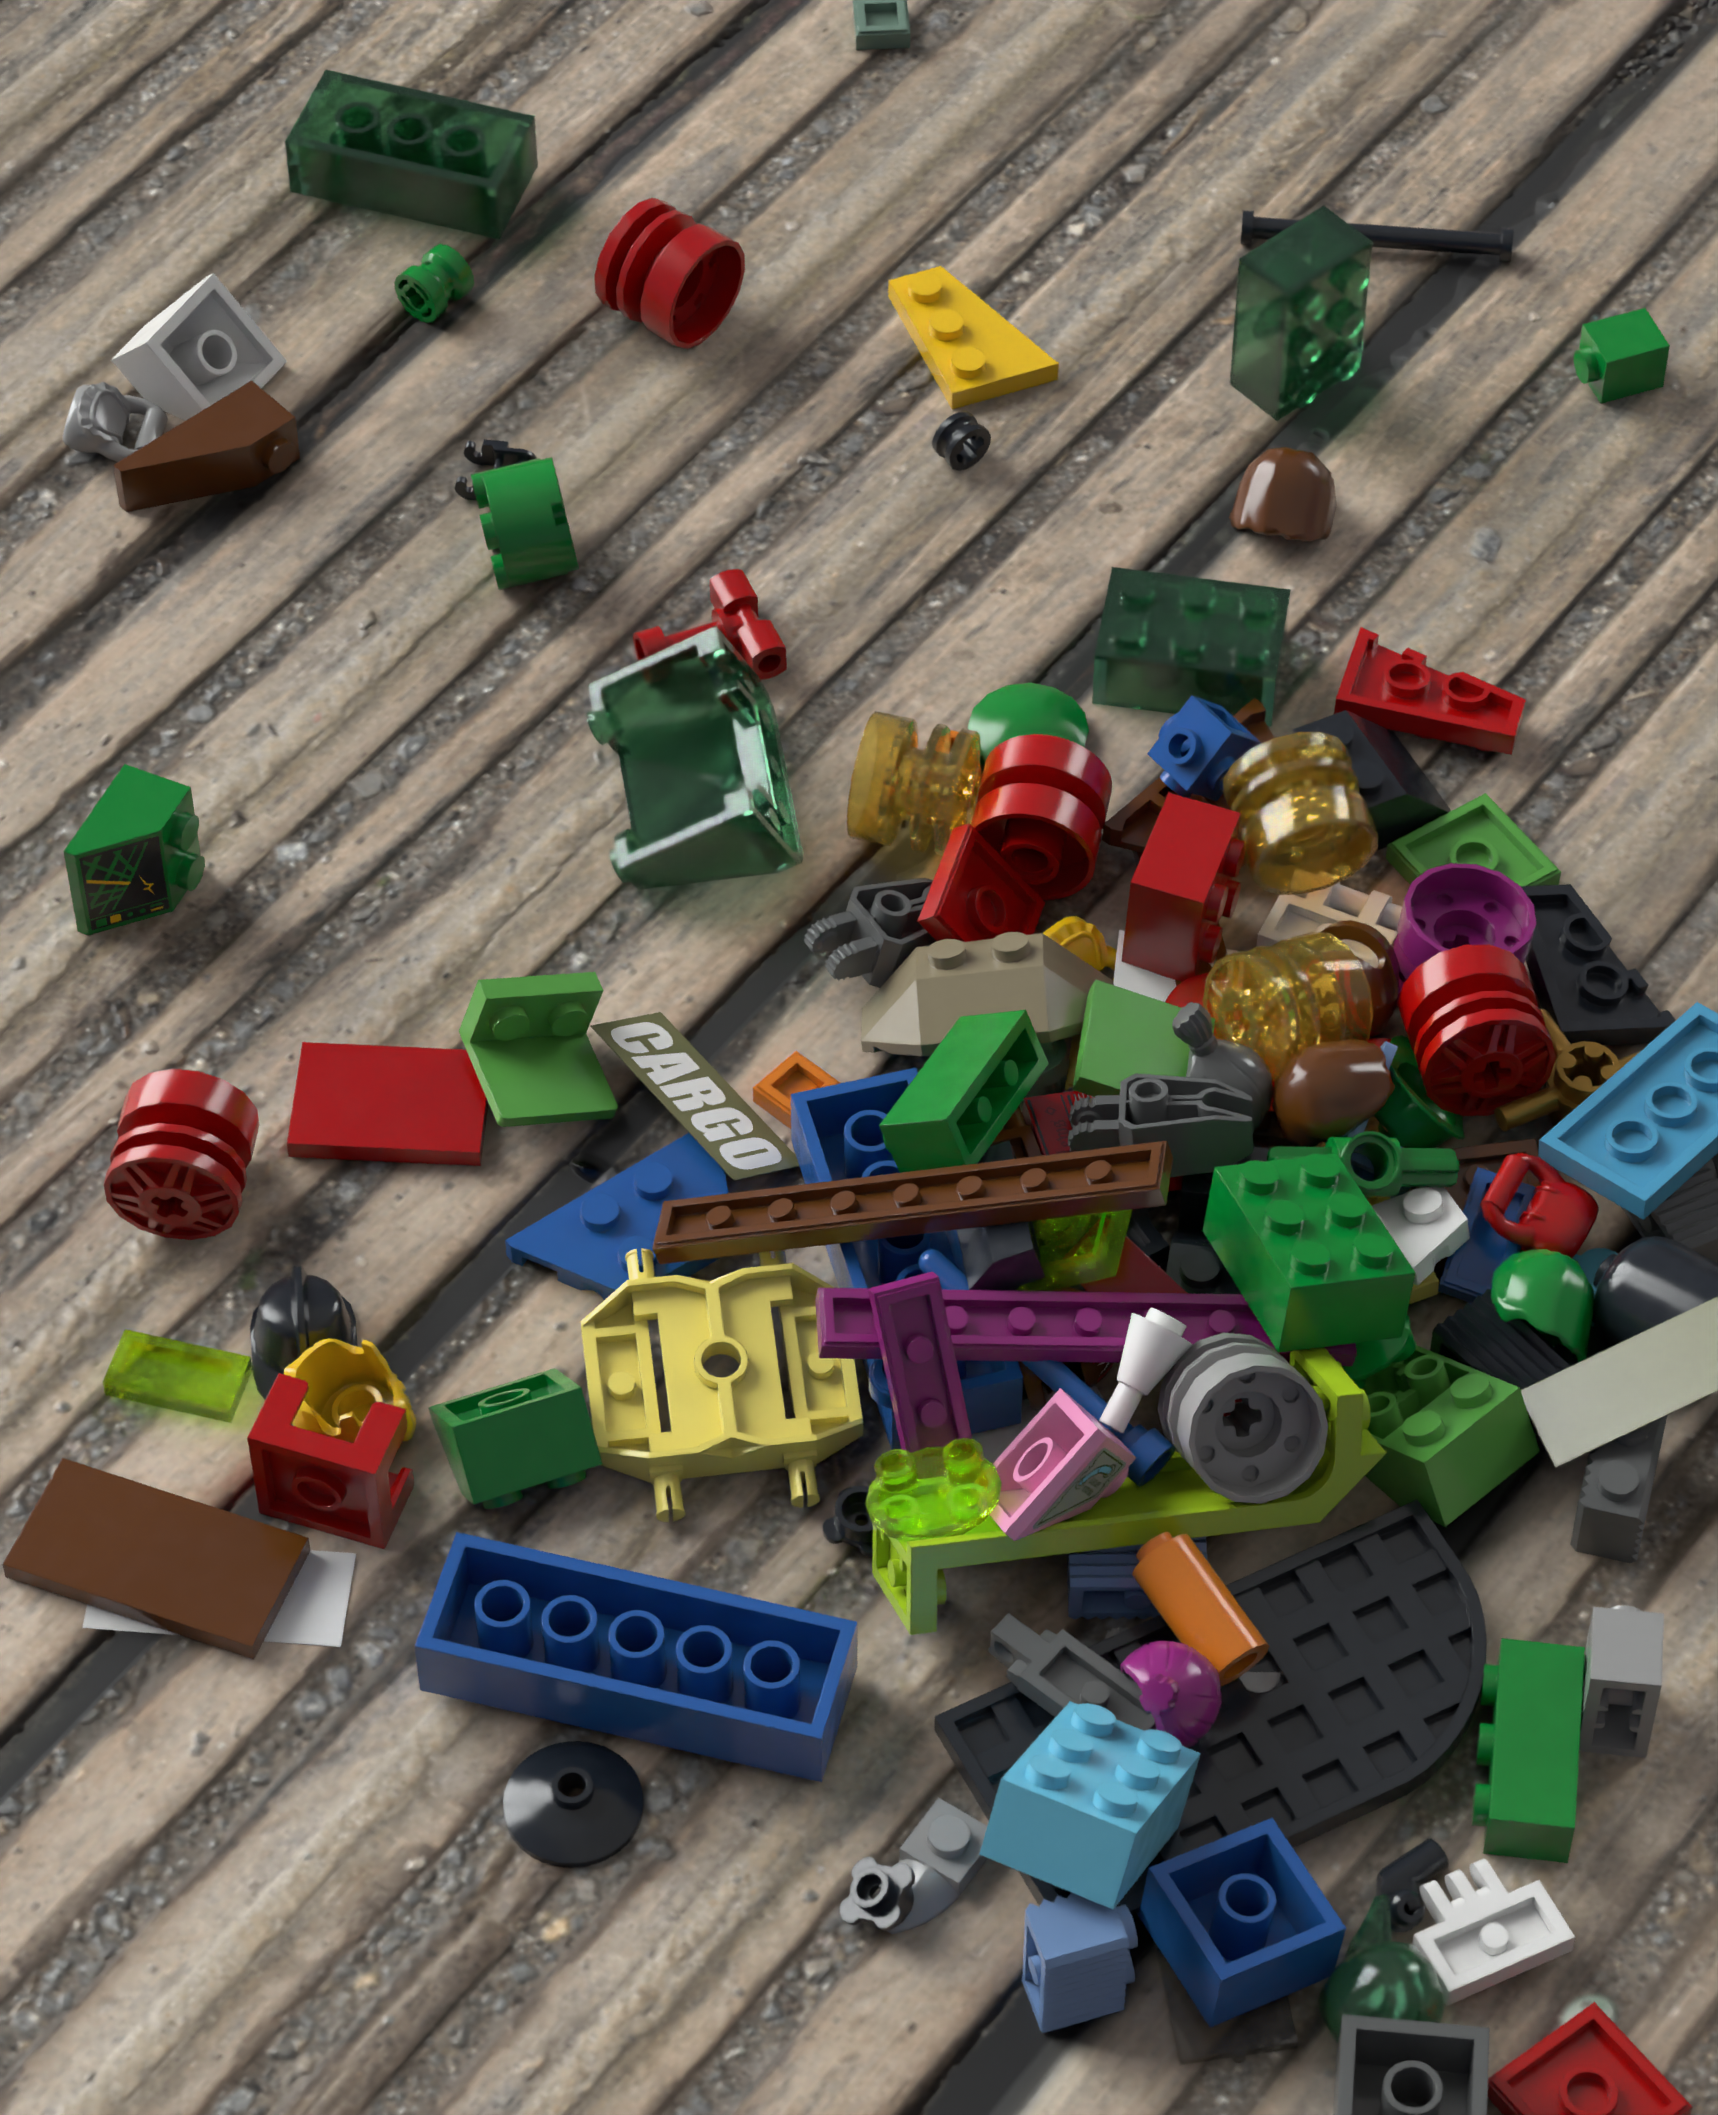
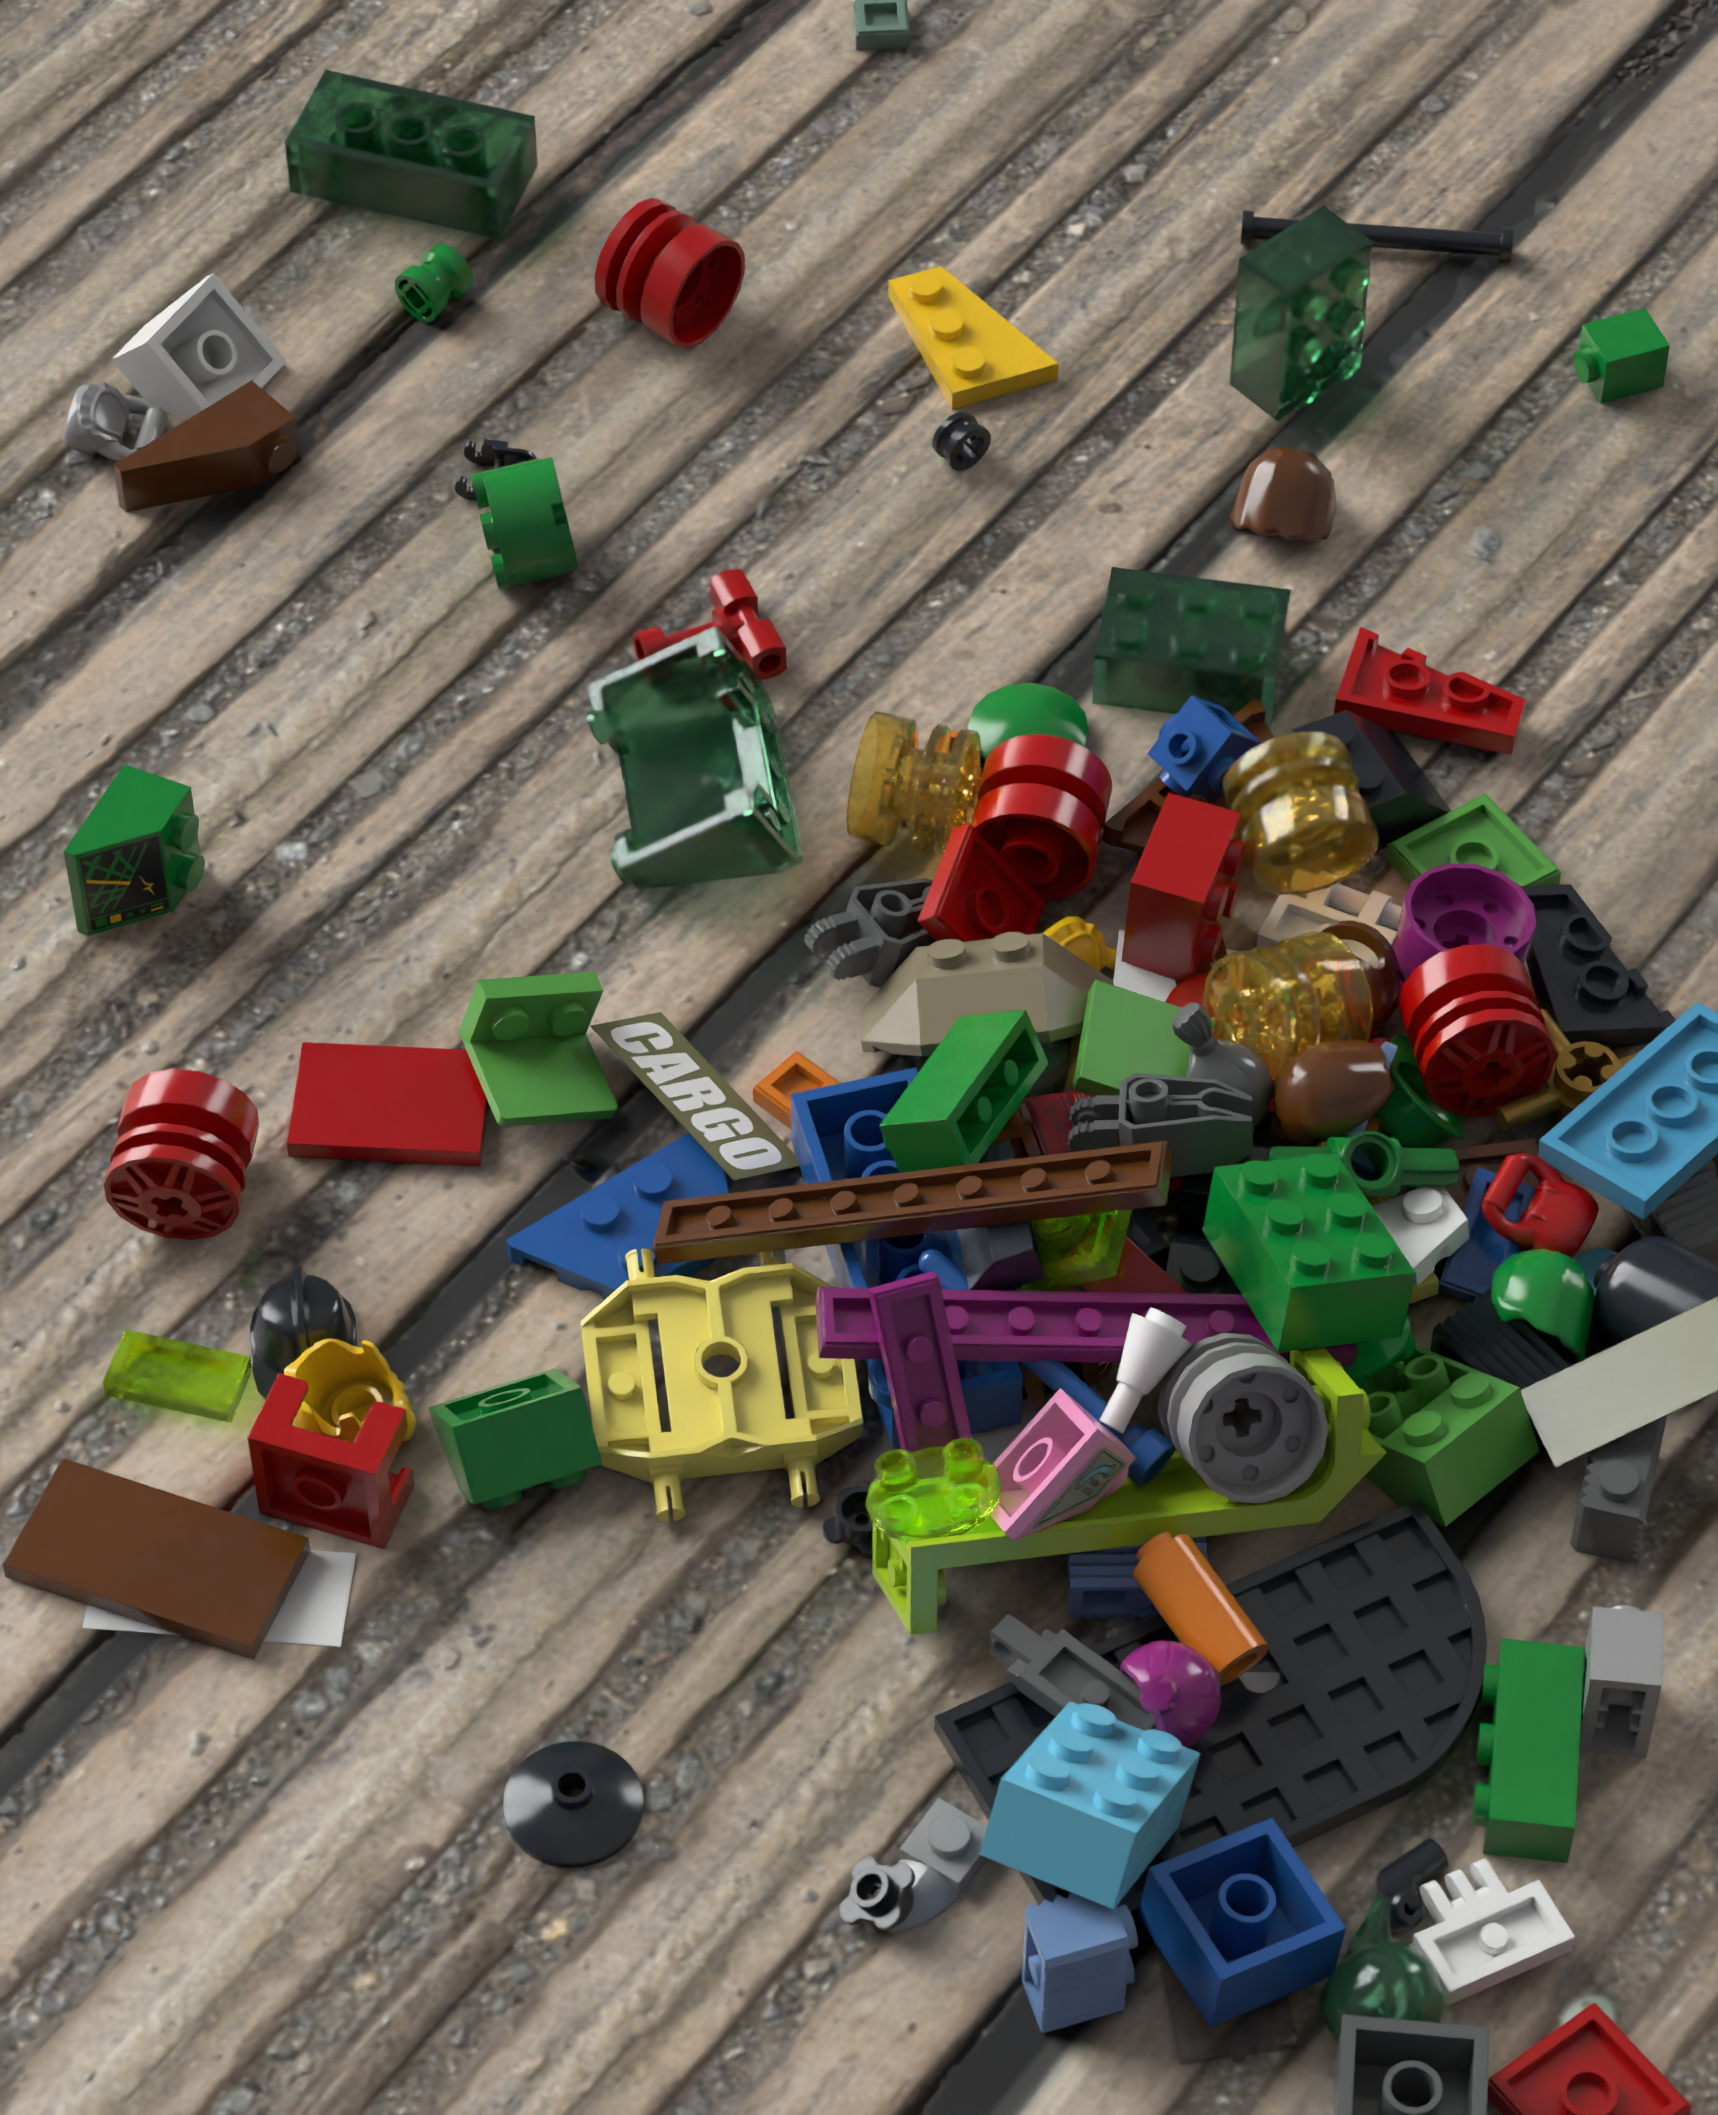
(638, 1656): blue brick -> none

